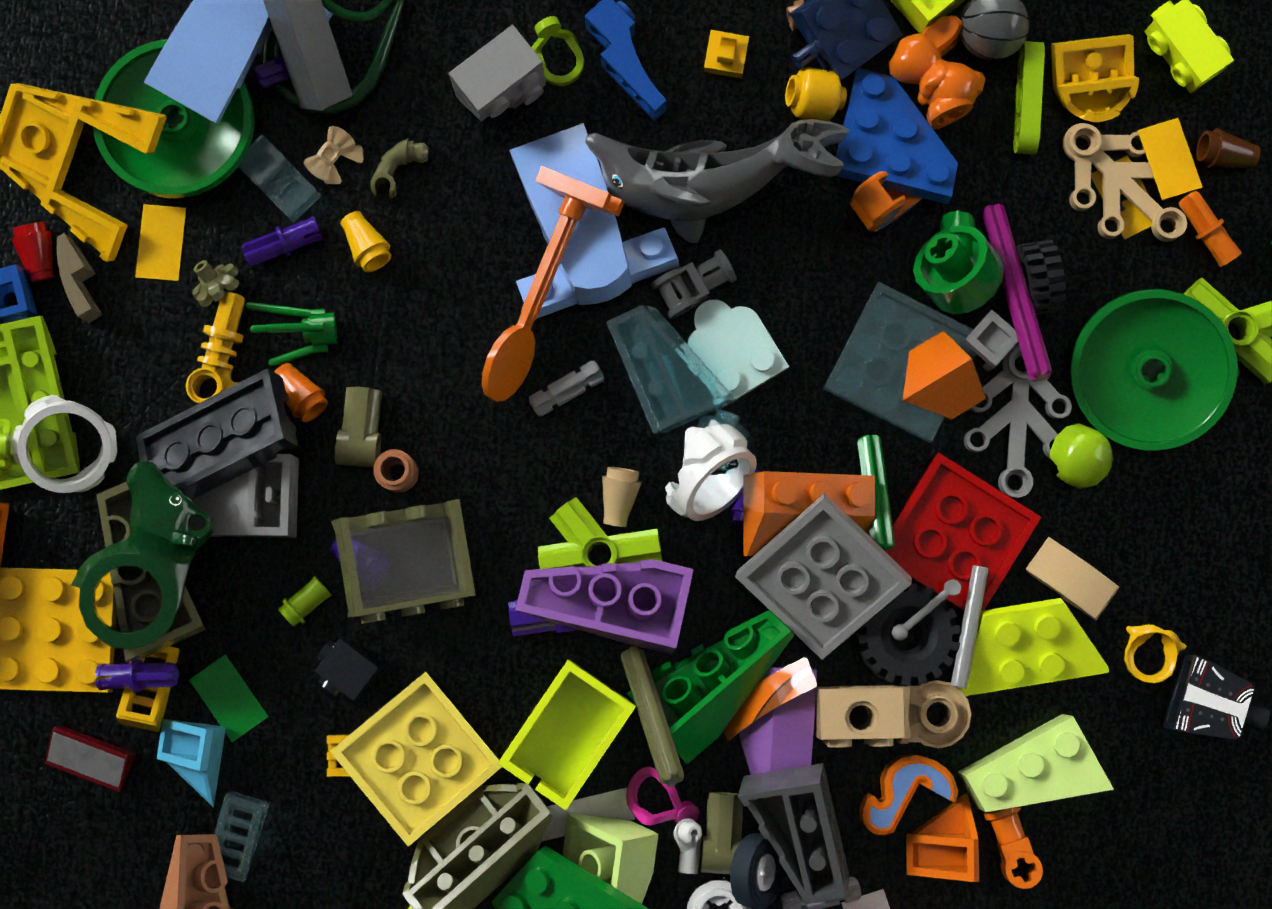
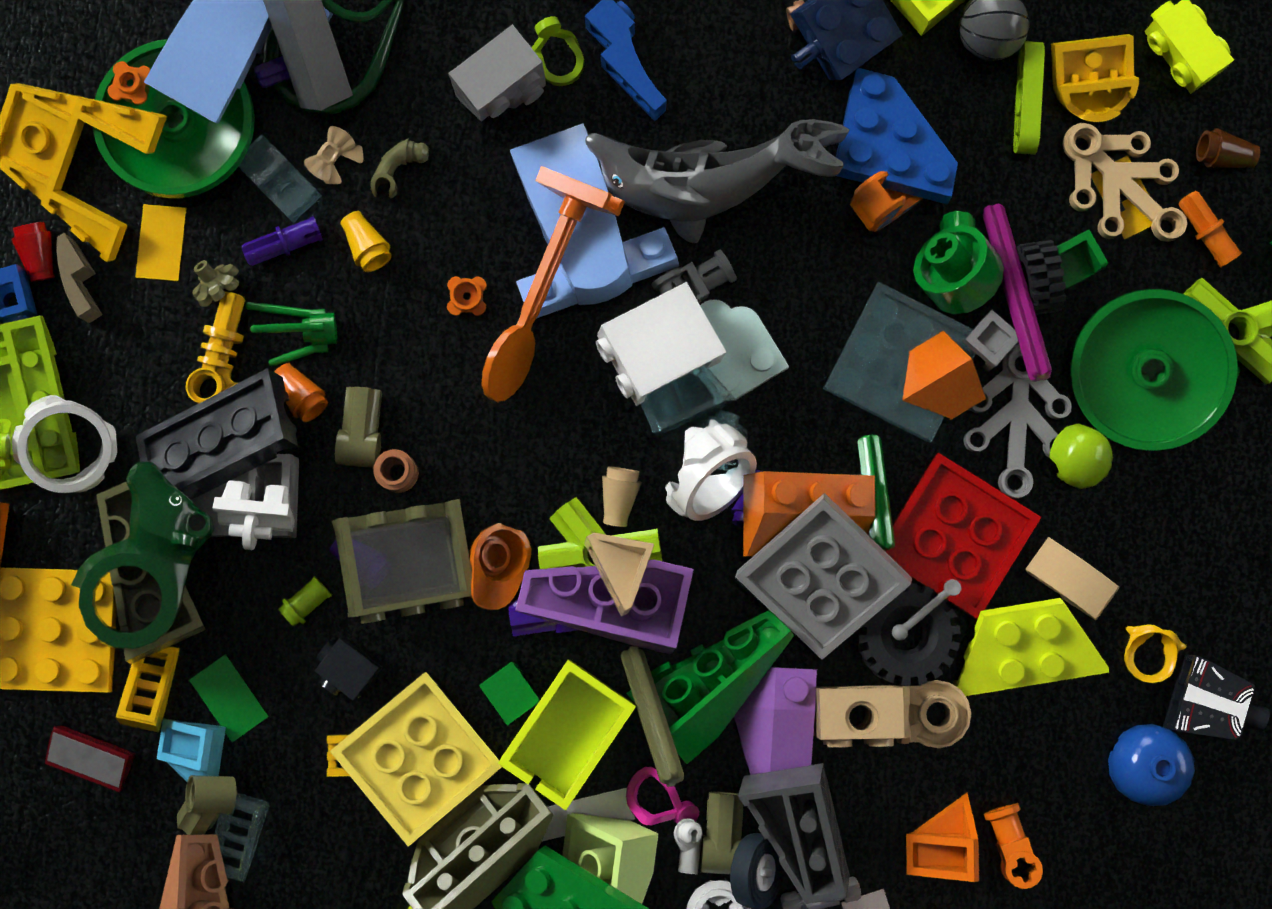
(137, 92): none -> orange plate
(137, 675): dark purple axle -> none
(205, 801): none -> olive piece
(254, 518): none -> white hips
(458, 288): none -> orange plate
(498, 565): none -> orange piece
(509, 692): none -> green panel
(566, 388): light grey axle -> none
(620, 565): none -> tan slope
(659, 343): none -> white panel
(726, 54): yellow tile -> none
(772, 693): orange sticker -> none
(815, 94): yellow head -> none
(898, 785): orange animal -> none
(944, 85): orange animal -> none
(969, 626): light grey bar -> none
(1036, 768): yellowish green wedge -> none
(1080, 258): none -> green panel
(1151, 765): none -> blue cylinder
(1170, 158): yellow sticker -> none

